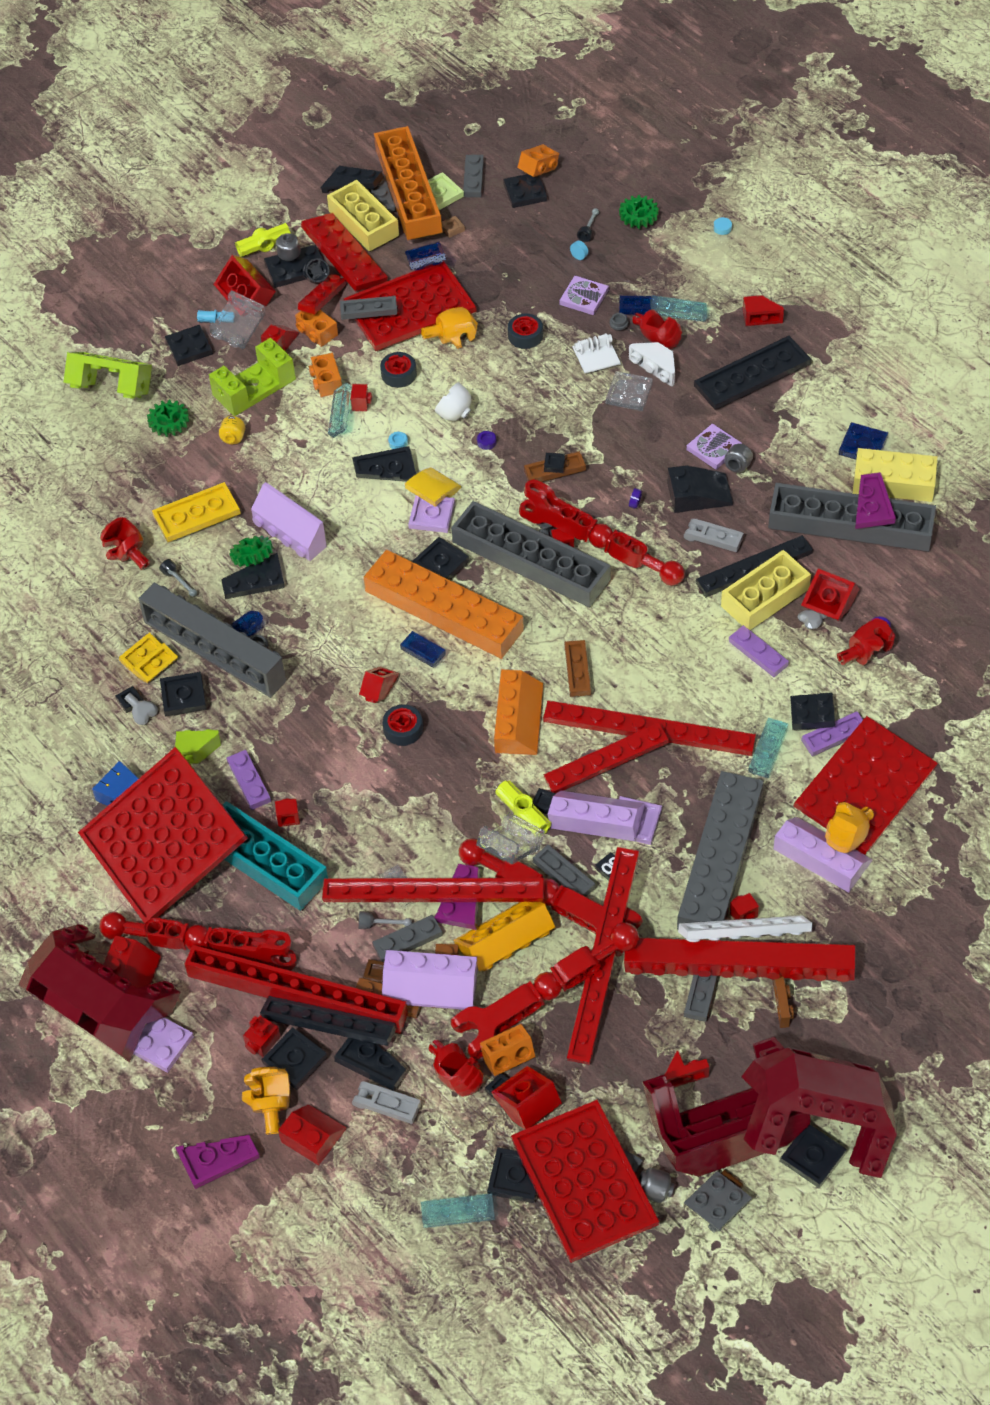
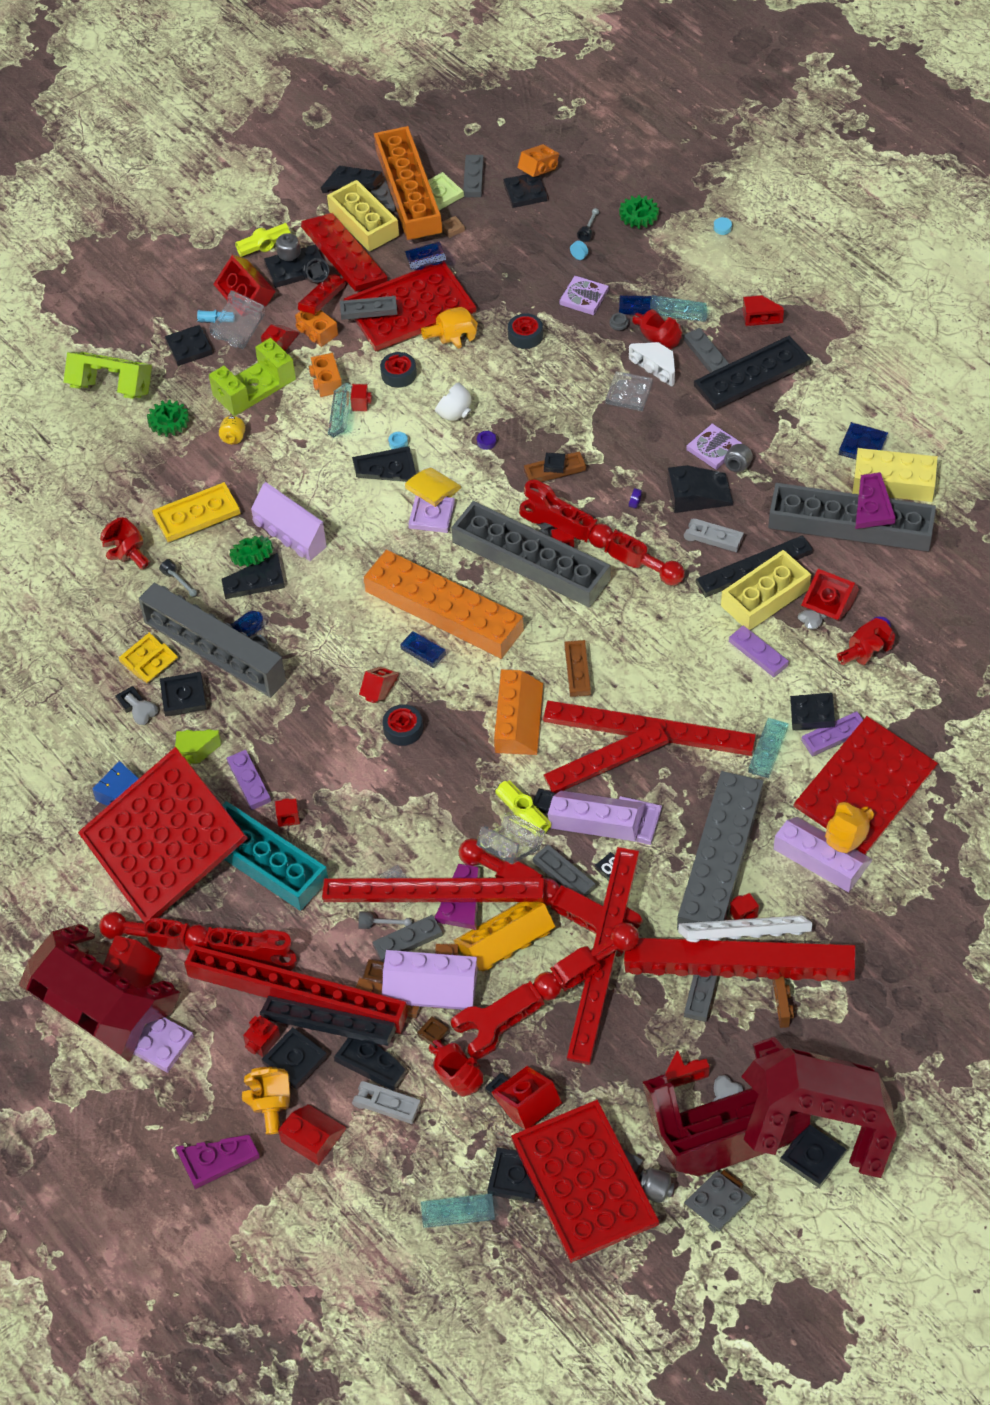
(432, 1031): none -> reddish brown tile
(442, 558): black plate -> none
(507, 1049): orange brick -> none
(596, 353): white hinge -> none
(705, 350): none -> dark grey plate
(724, 1087): none -> light grey rock

